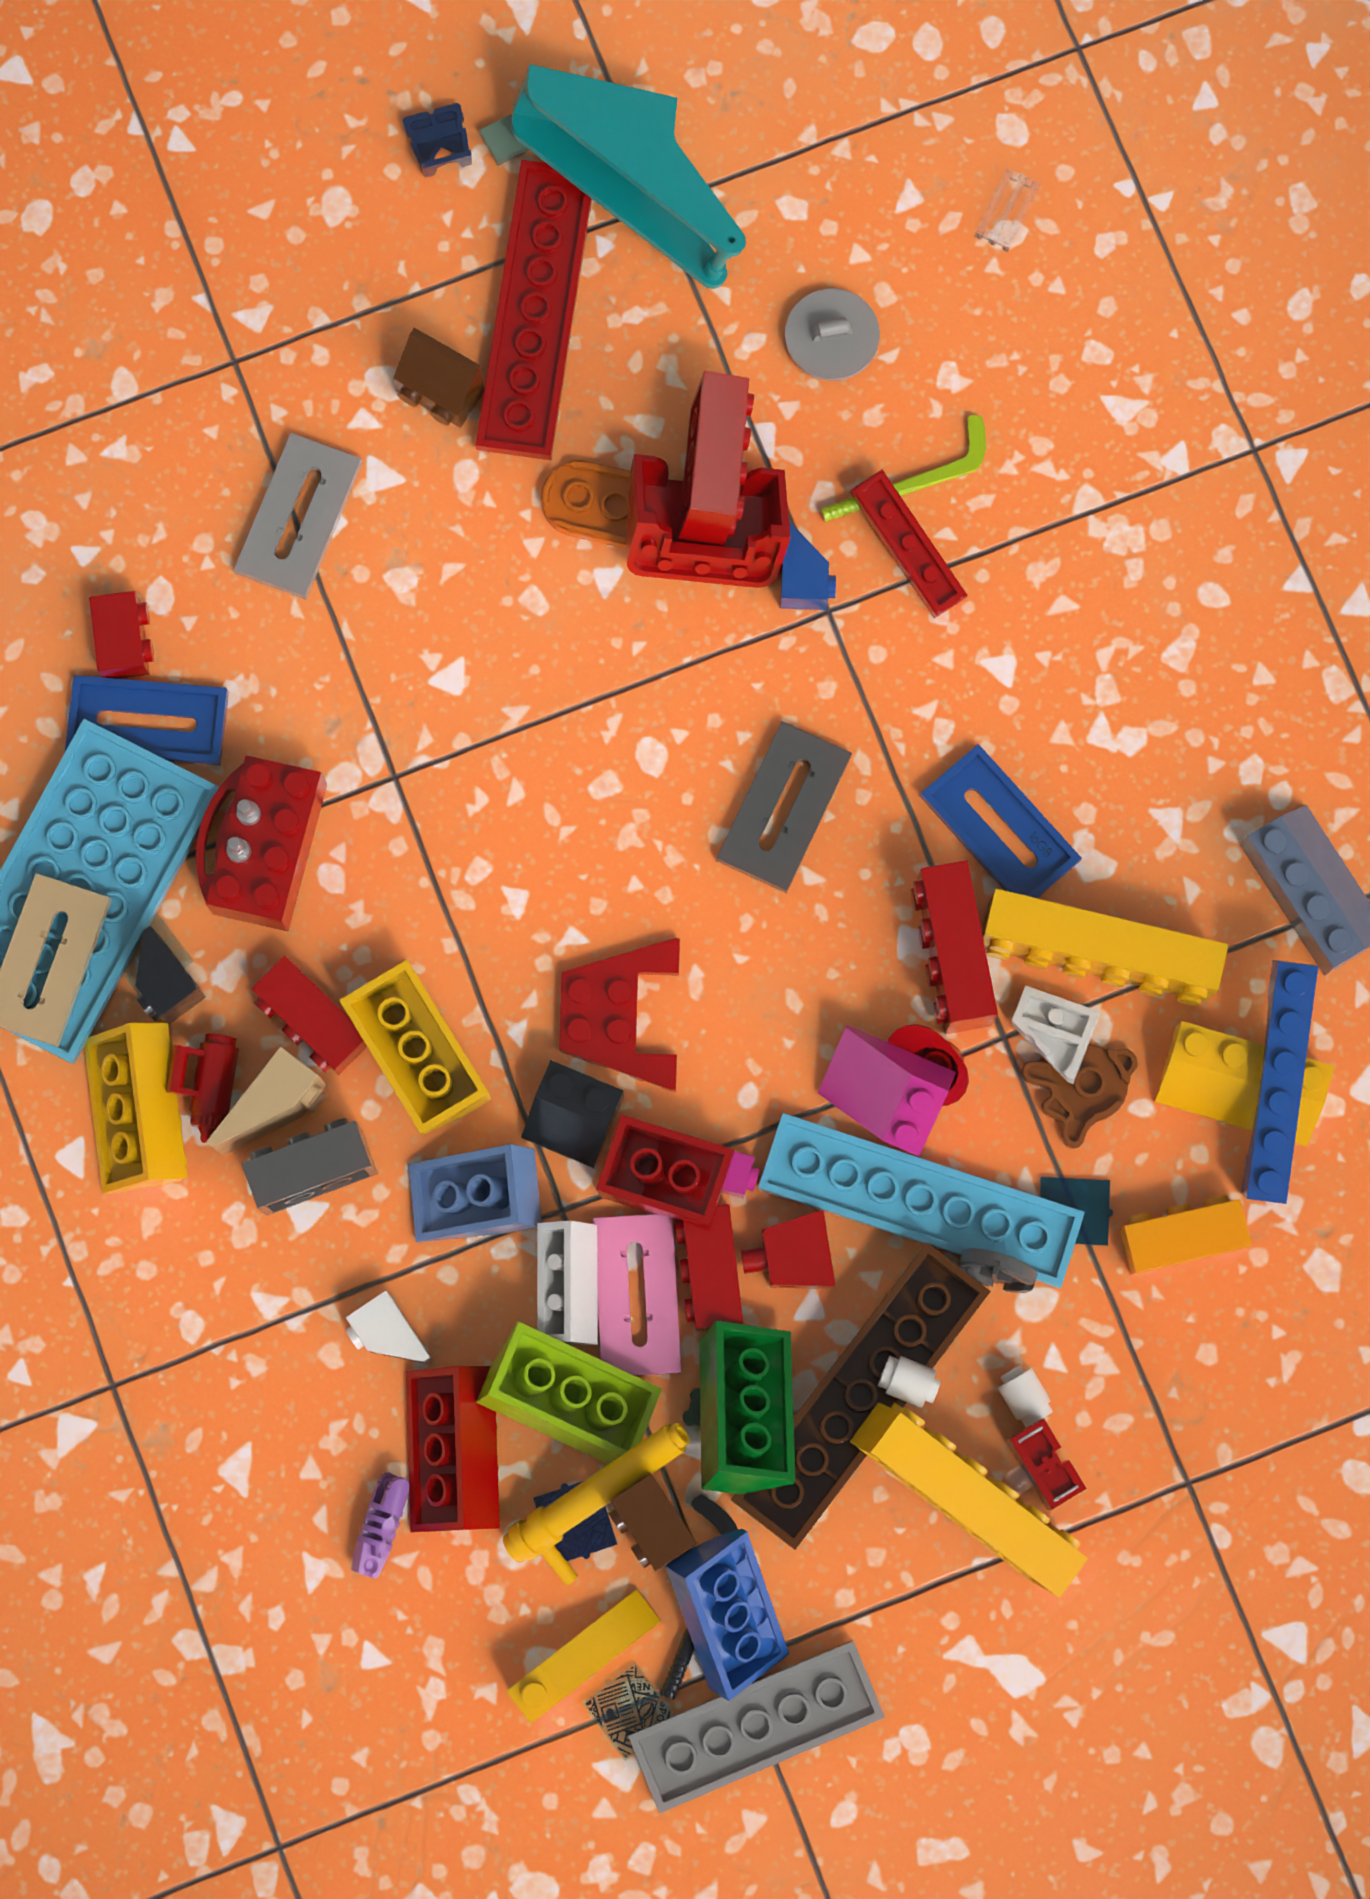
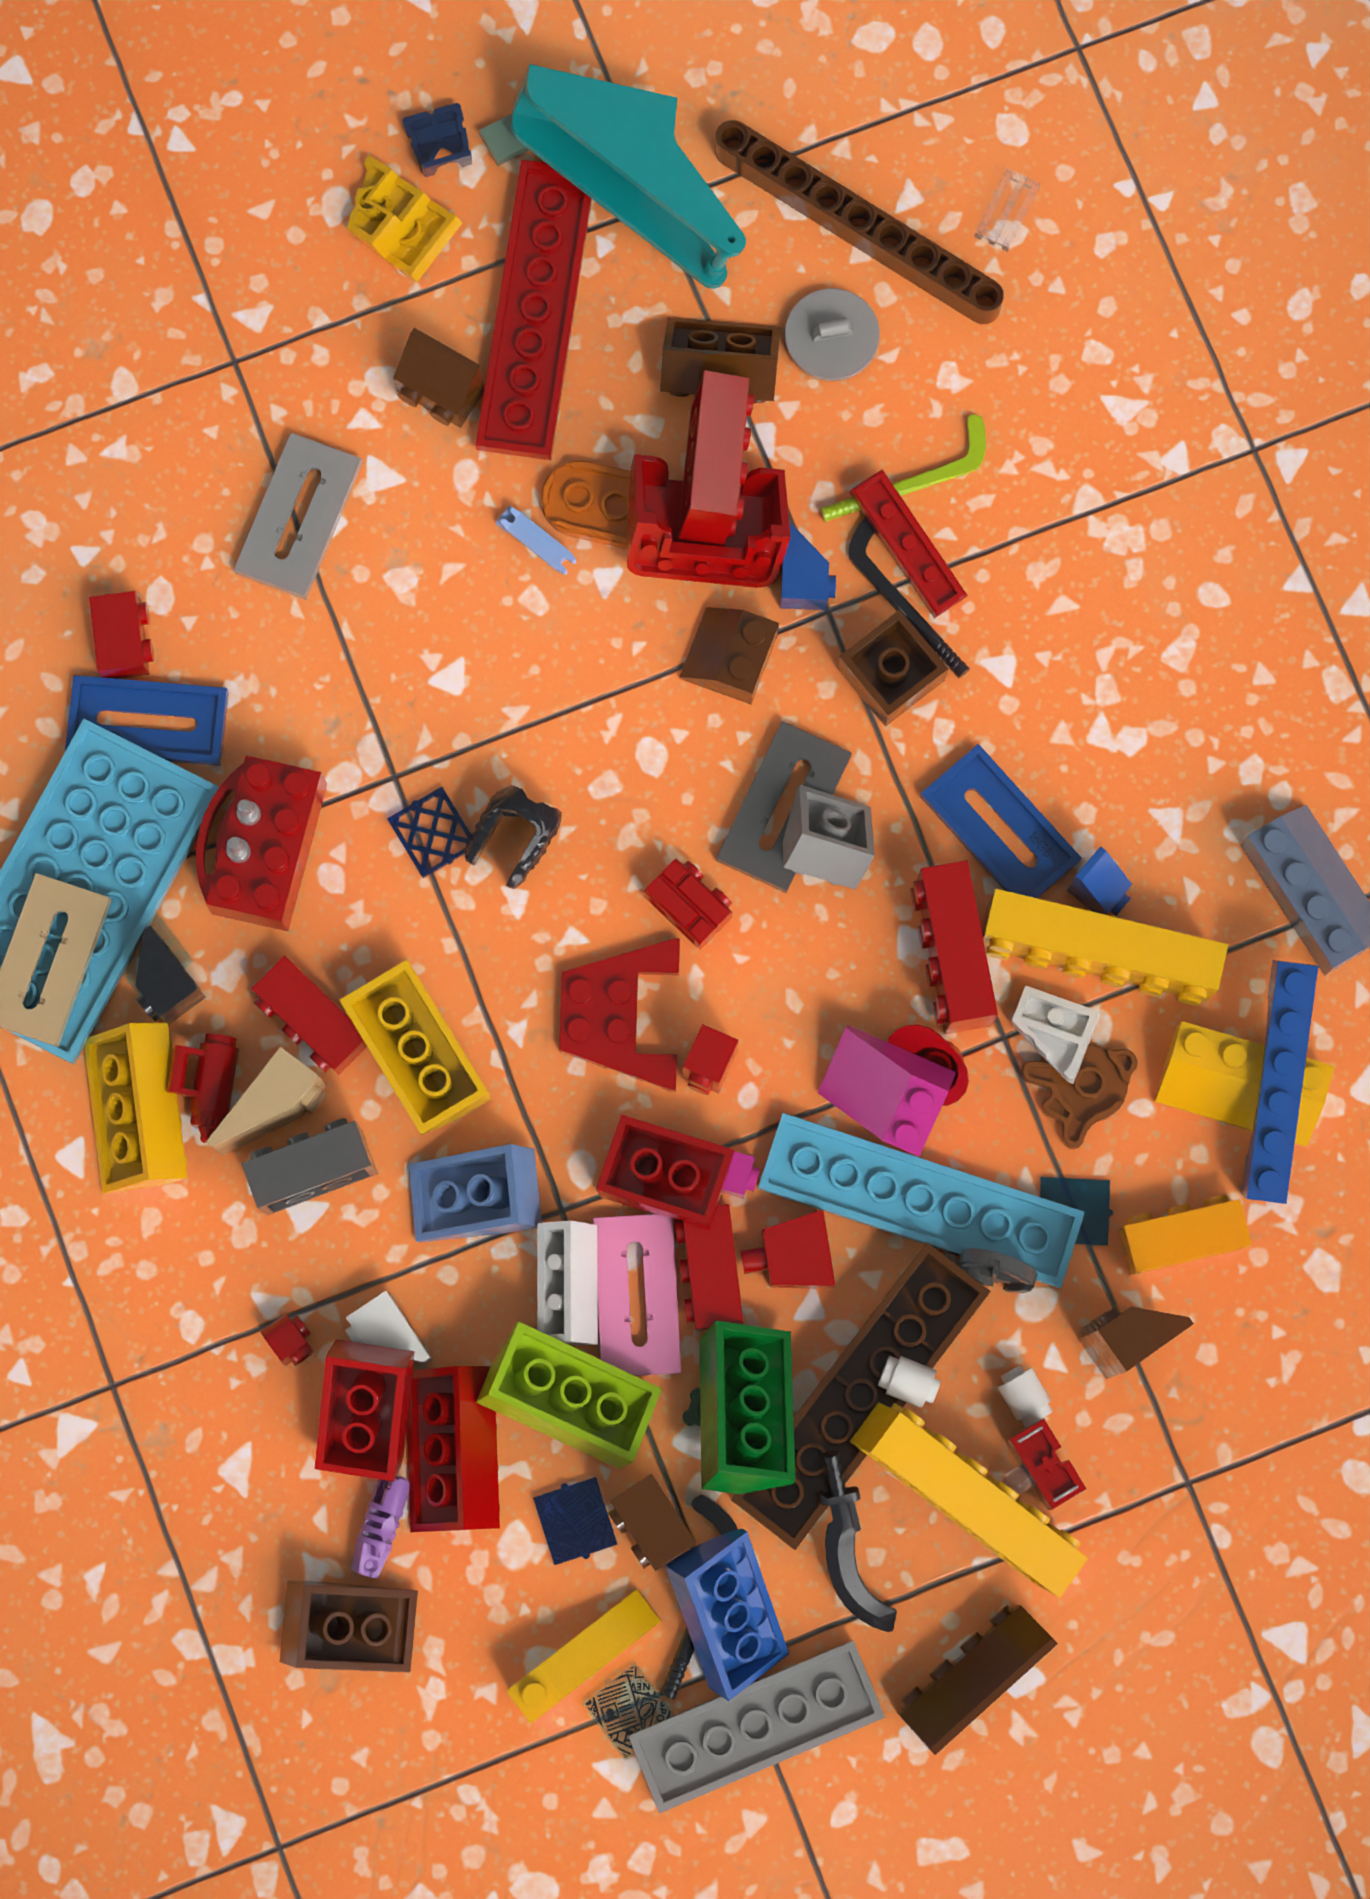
(288, 1339): none -> red plate
(348, 1627): none -> reddish brown slope
(364, 1410): none -> red brick
(399, 221): none -> yellow slope
(416, 806): none -> clear blue window
(514, 803): none -> black piece
(535, 539): none -> light blue piece
(548, 1524): yellow cylinder -> none
(572, 1114): black slope -> none
(689, 903): none -> red brick
(709, 1060): none -> red brick
(721, 348): none -> reddish brown slope
(730, 652): none -> reddish brown slope
(828, 838): none -> light grey slope
(841, 1550): none -> black sword
(865, 238): none -> reddish brown beam
(871, 572): none -> black piece
(892, 668): none -> reddish brown brick
(976, 1677): none -> reddish brown slope
(1101, 884): none -> blue slope
(1126, 1338): none -> reddish brown slope

